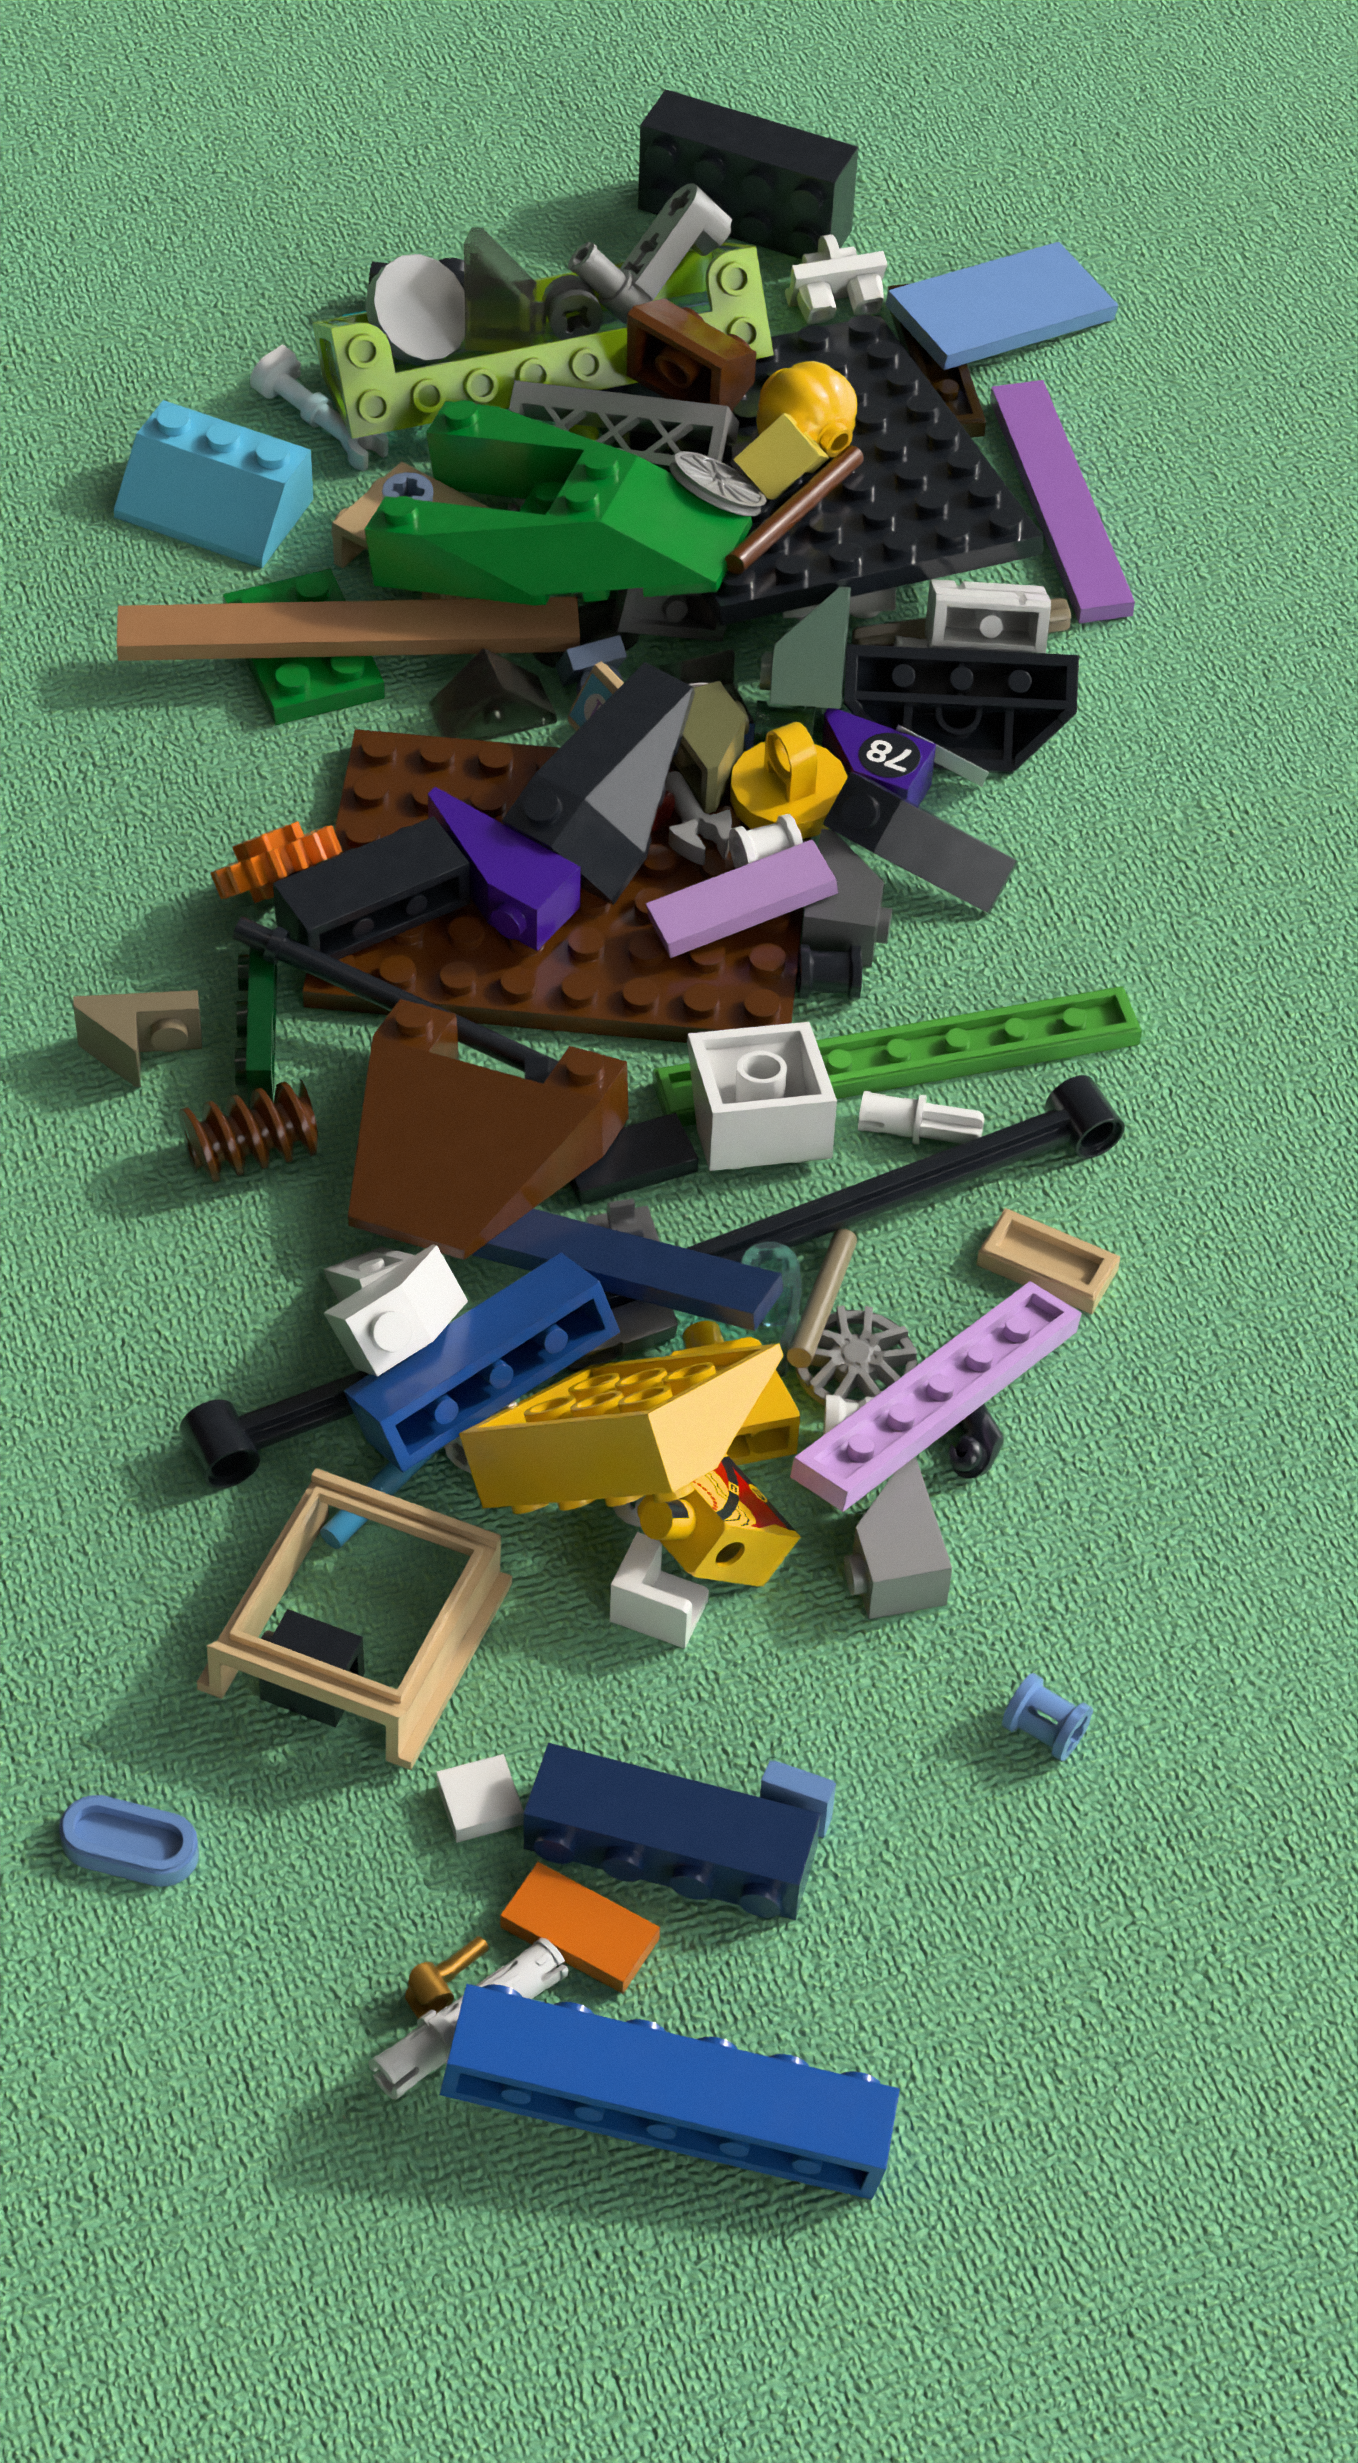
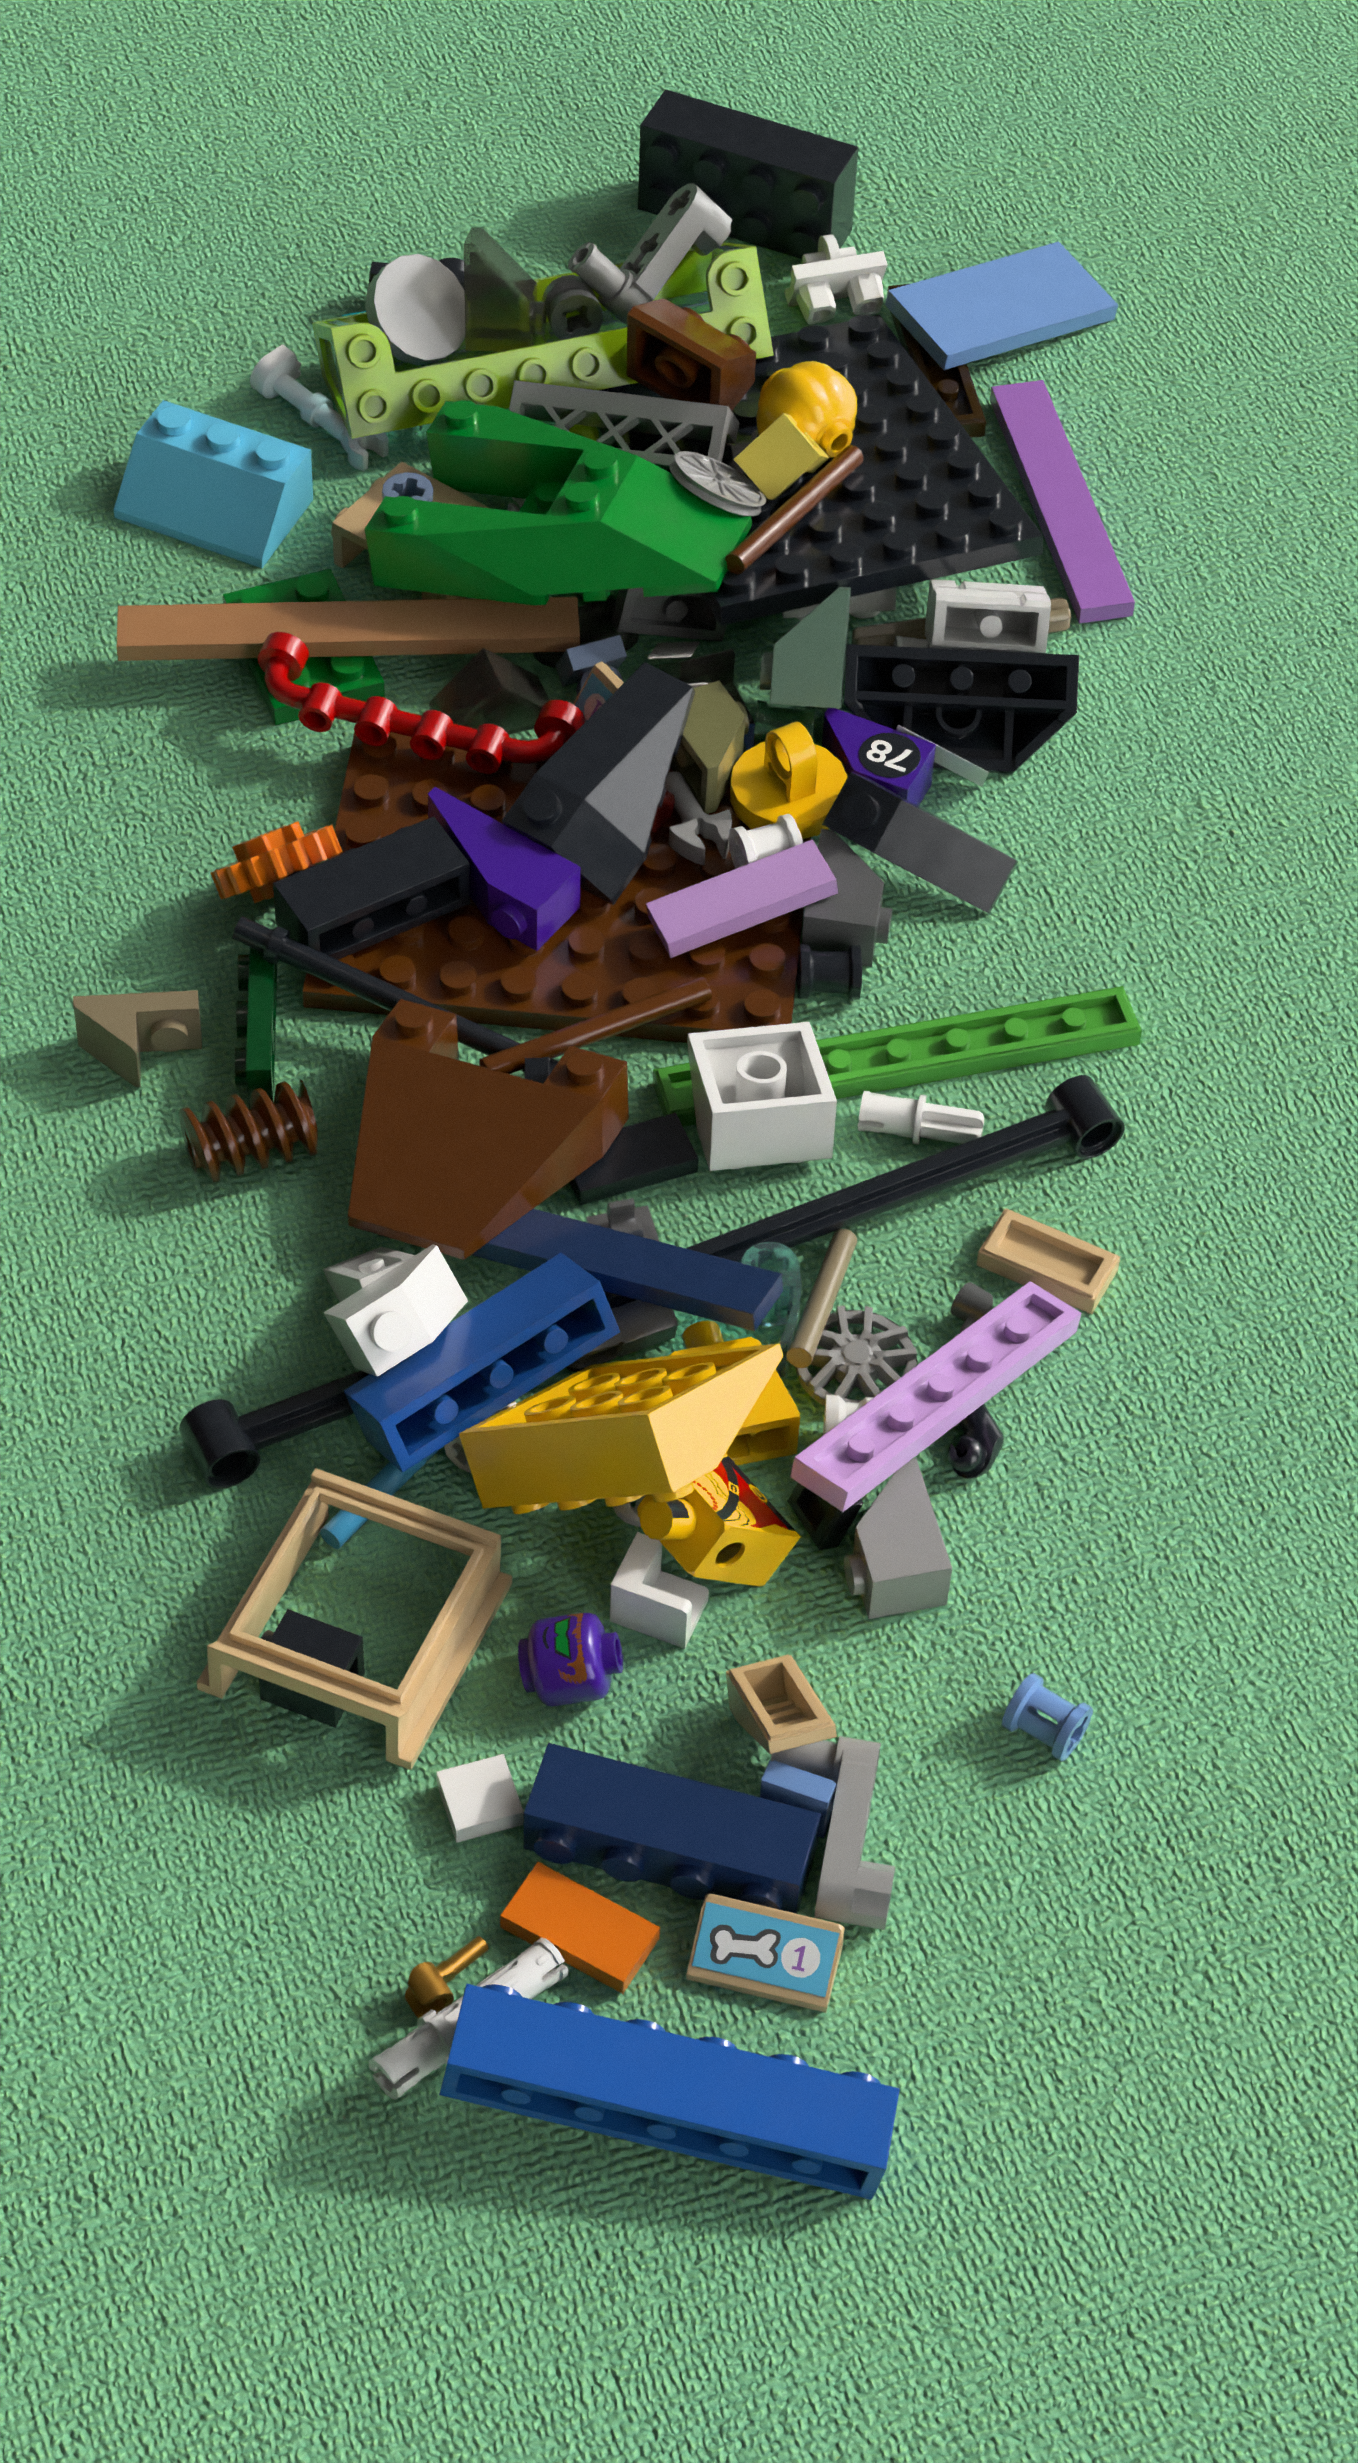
(129, 1840): medium blue tile -> none
(285, 657): none -> red bar
(569, 1659): none -> dark purple head
(601, 1026): none -> reddish brown bar
(673, 650): none -> white sticker
(766, 1952): none -> slope
(777, 1705): none -> tan slope
(821, 1519): none -> black tile
(848, 1887): none -> light grey beam
(971, 1304): none -> dark grey hand

